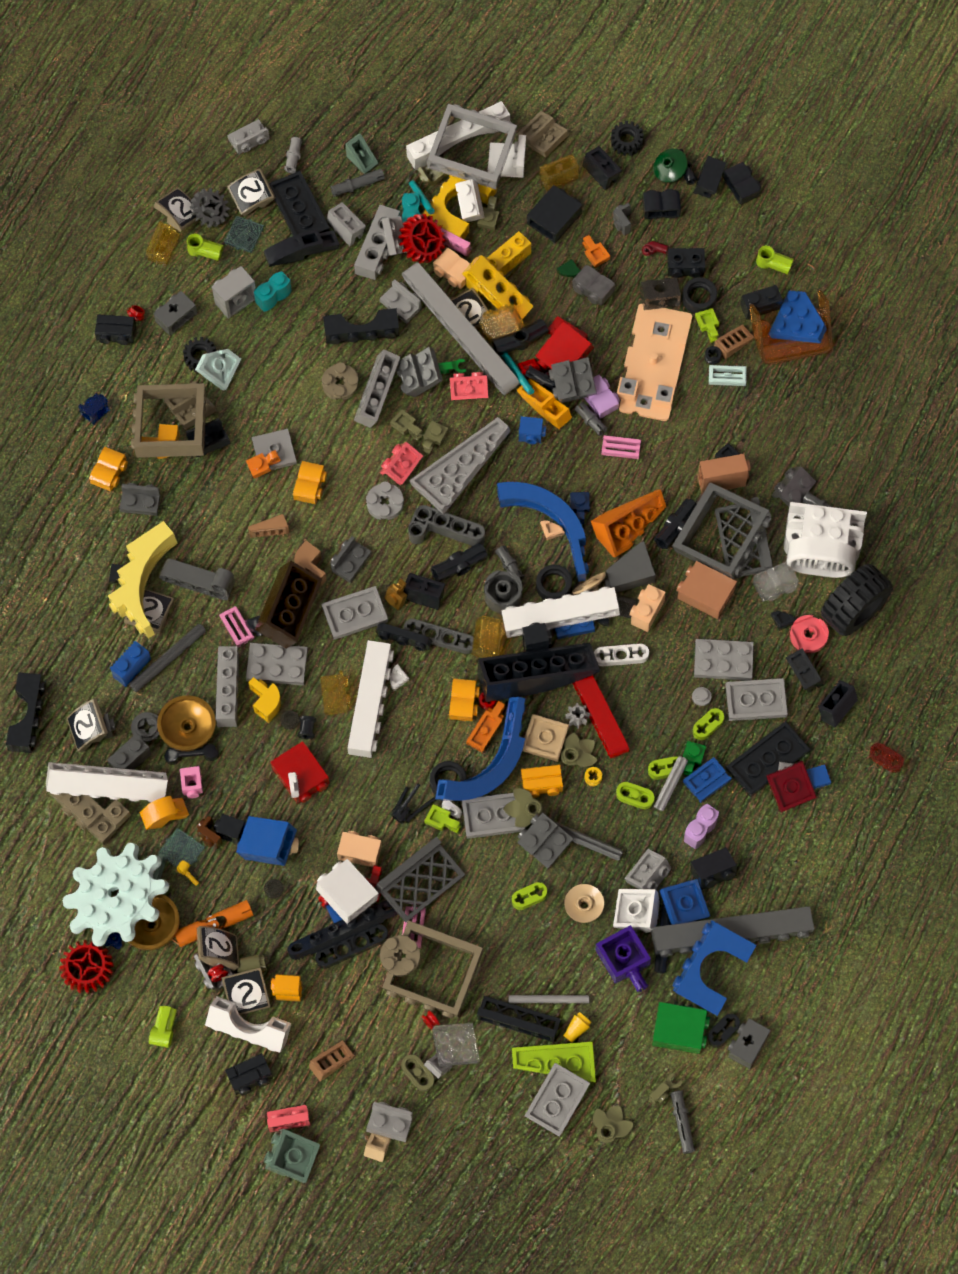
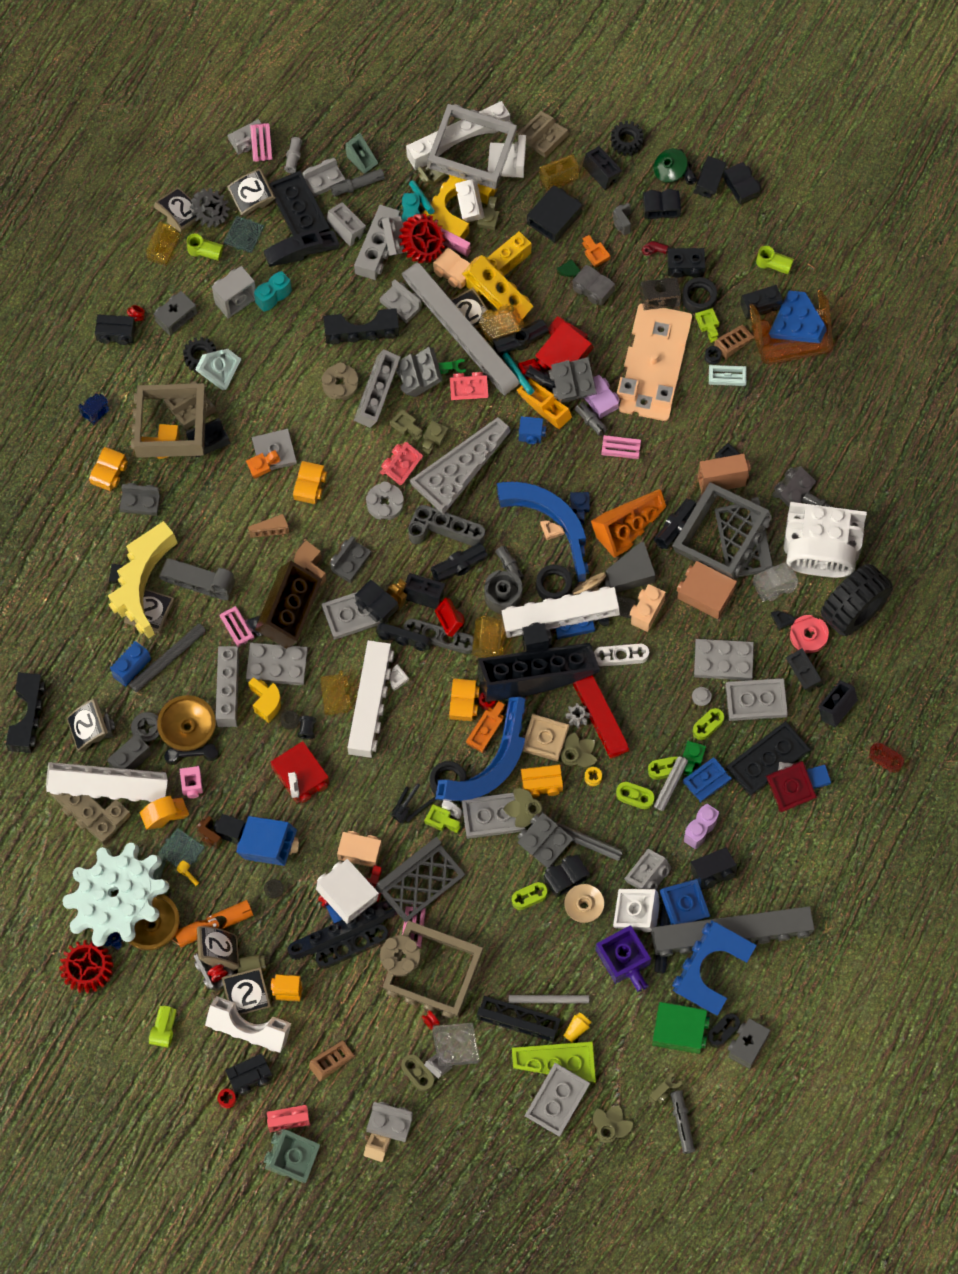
(221, 1095): none -> red bush
(262, 157): none -> bright pink tile
(323, 176): none -> light grey bracket
(376, 601): none -> black brick
(449, 618): none -> red tile
(566, 875): none -> black brick

